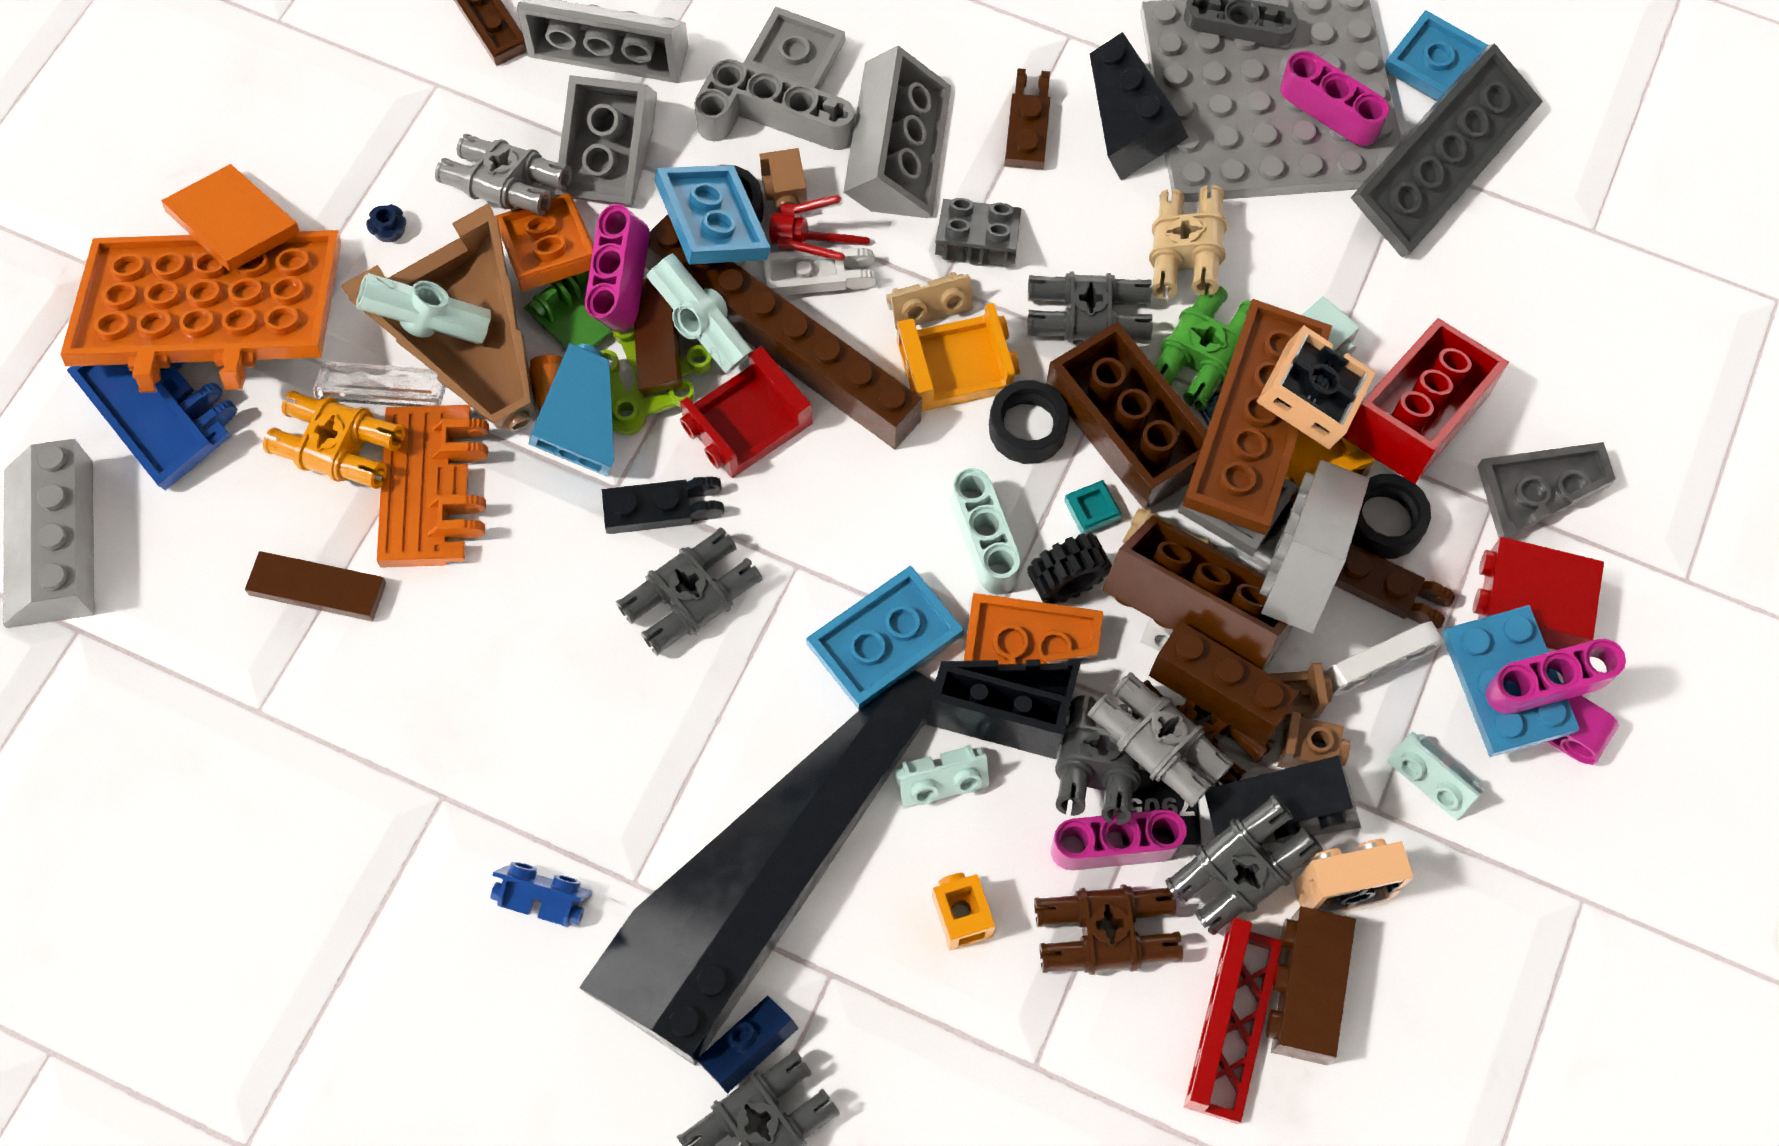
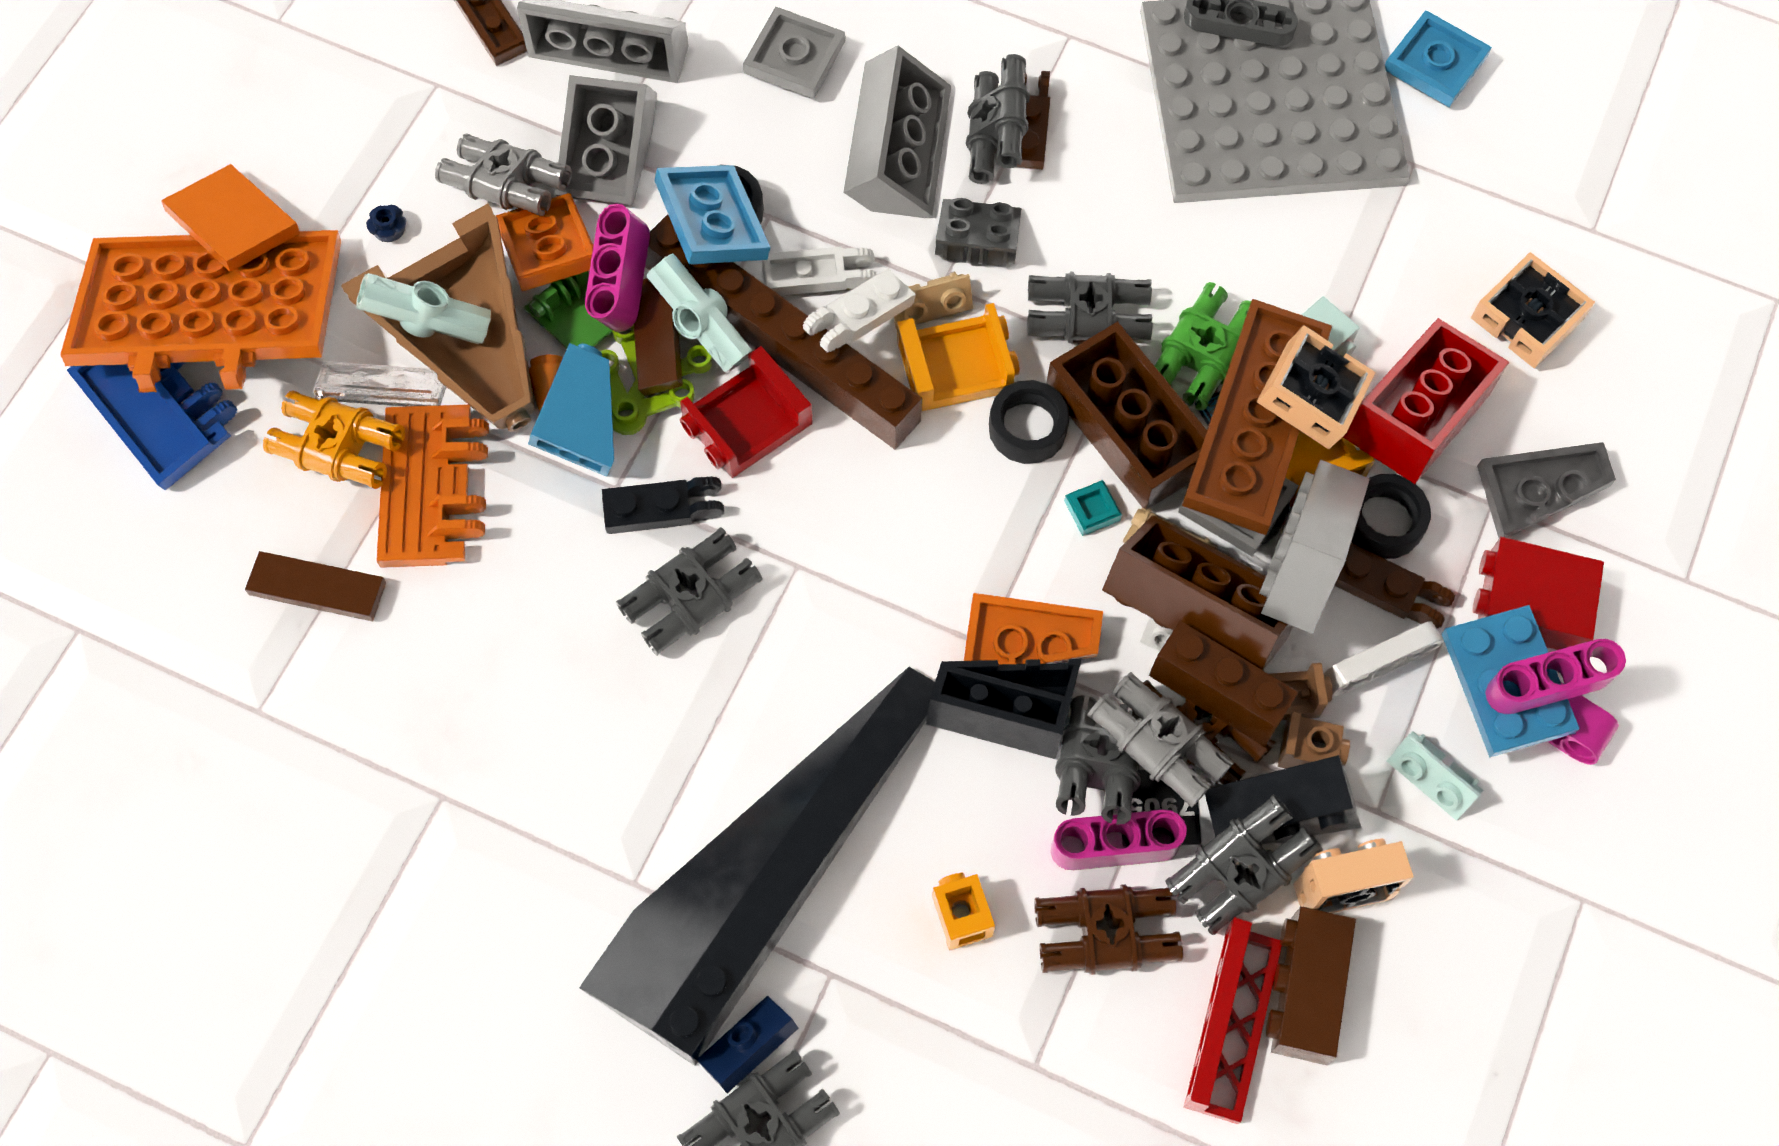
(48, 535): light grey slope -> none
(557, 895): blue hinge -> none
(773, 101): light grey beam -> none
(783, 177): medium nougat brick -> none
(790, 230): red plant -> none
(860, 310): none -> white hinge
(884, 637): dark azure plate -> none
(960, 772): light aqua hinge -> none
(985, 512): light aqua beam -> none
(997, 119): none -> dark grey pin
(1069, 568): black tyre -> none
(1132, 108): black wedge -> none
(1188, 242): tan pin -> none
(1334, 98): dark pink beam -> none
(1446, 150): dark grey plate -> none
(1532, 309): none -> piece

